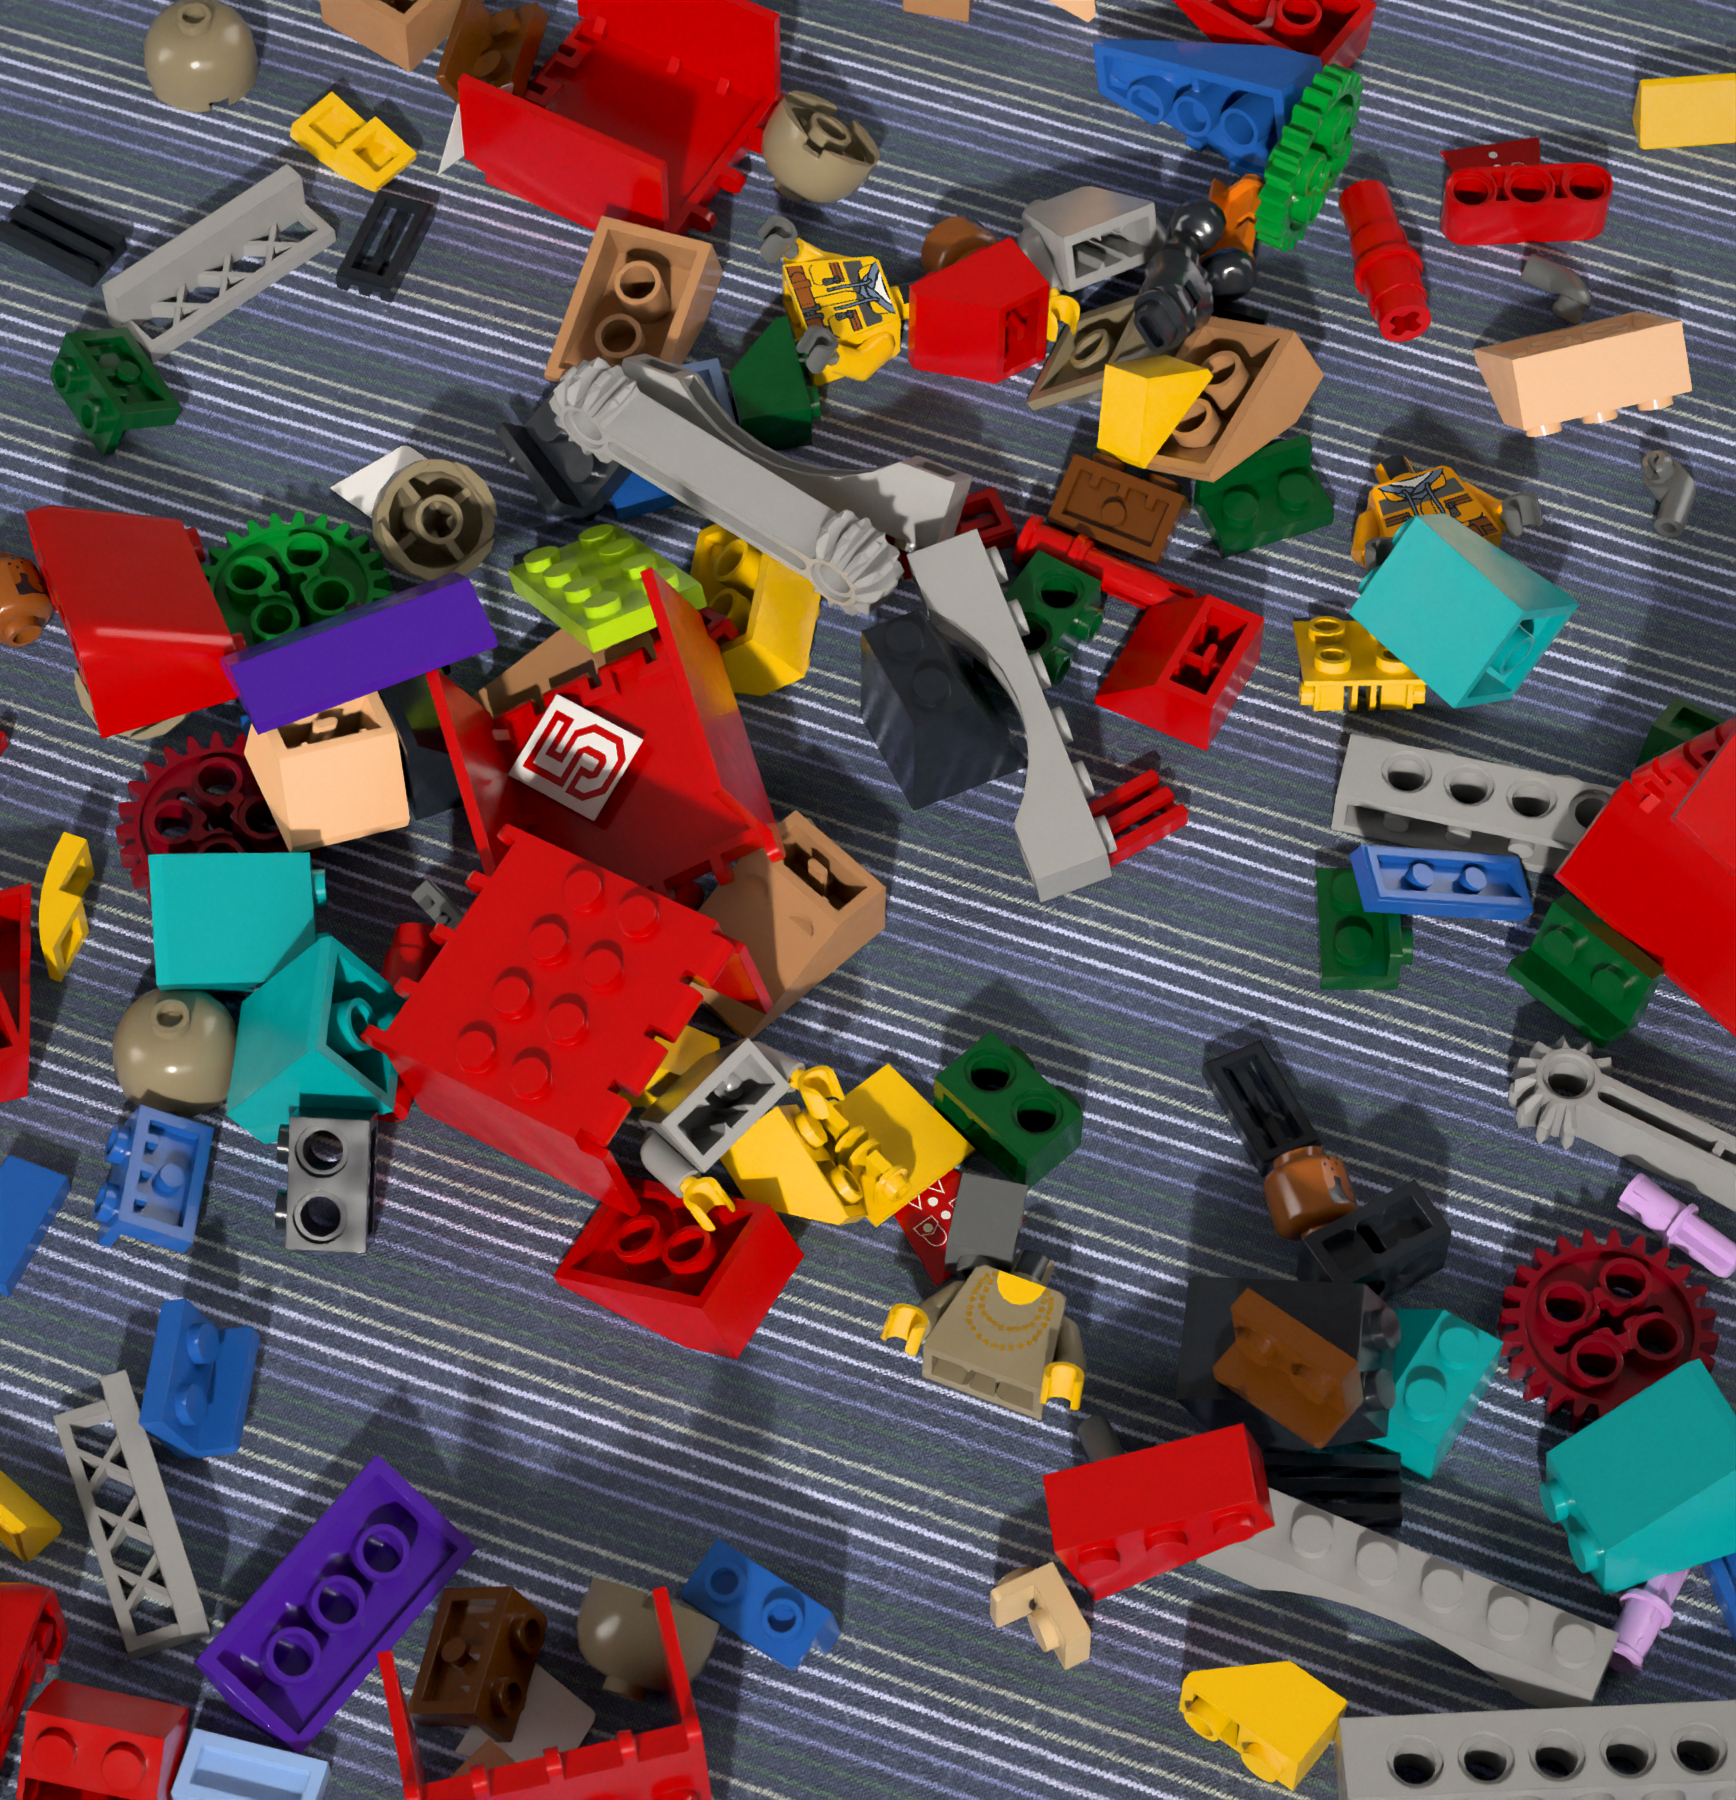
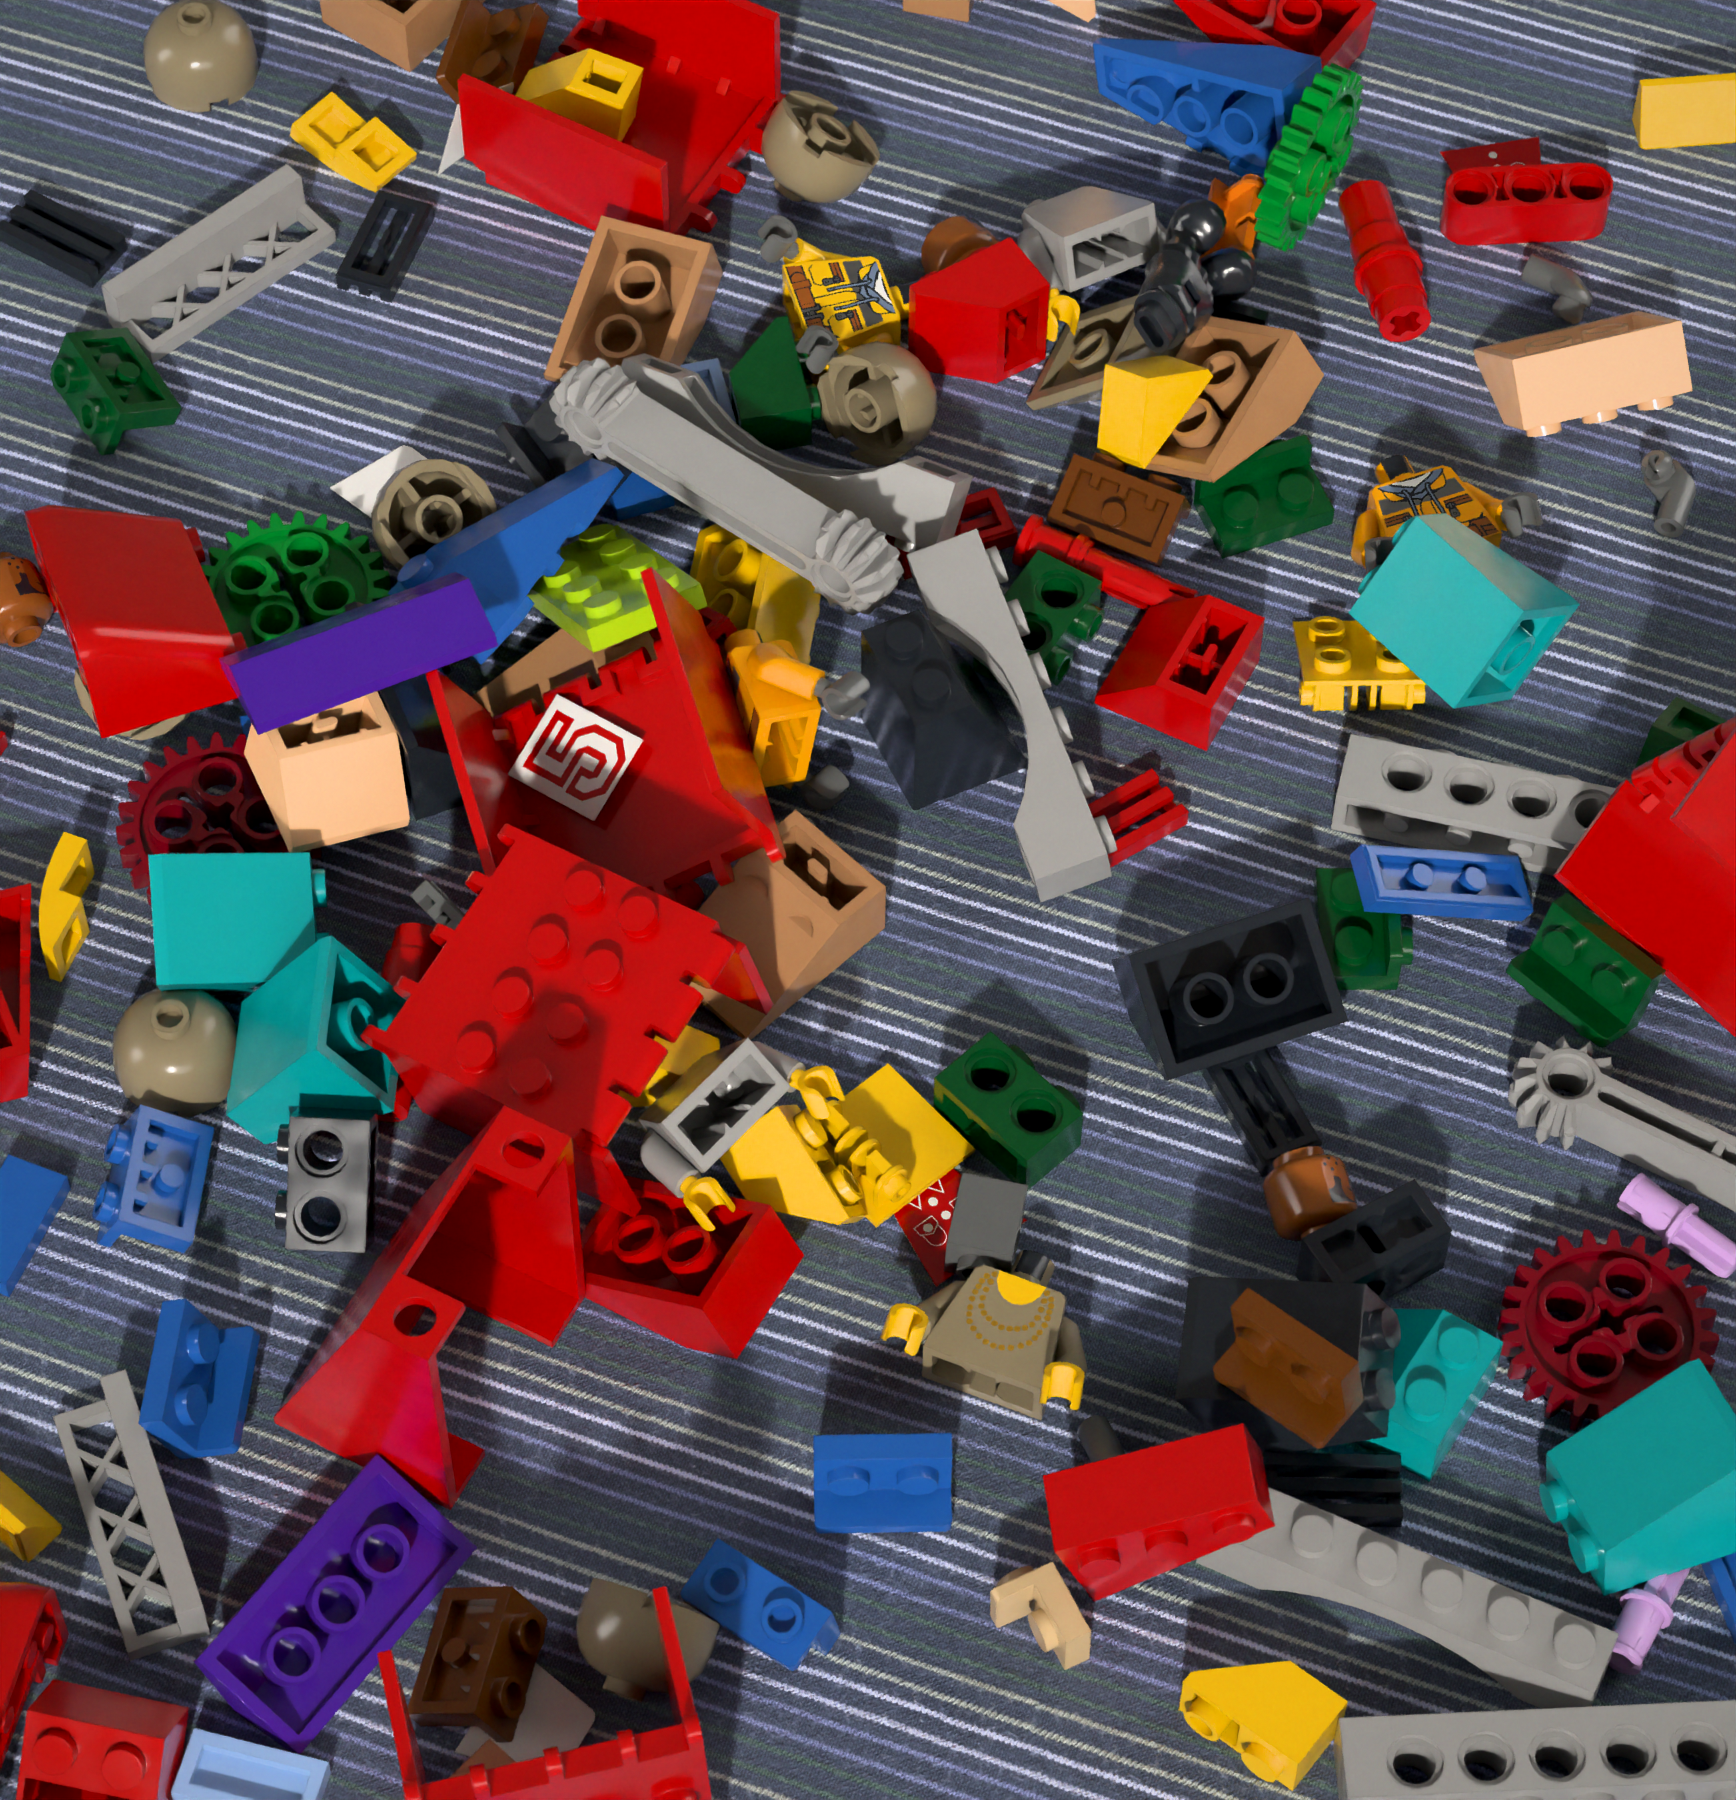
(484, 1236): none -> red windscreen
(516, 545): none -> blue wedge
(587, 90): none -> yellow slope
(783, 712): none -> light orange torso
(878, 401): none -> dark tan cylinder
(882, 1483): none -> blue bracket
(1231, 989): none -> black slope

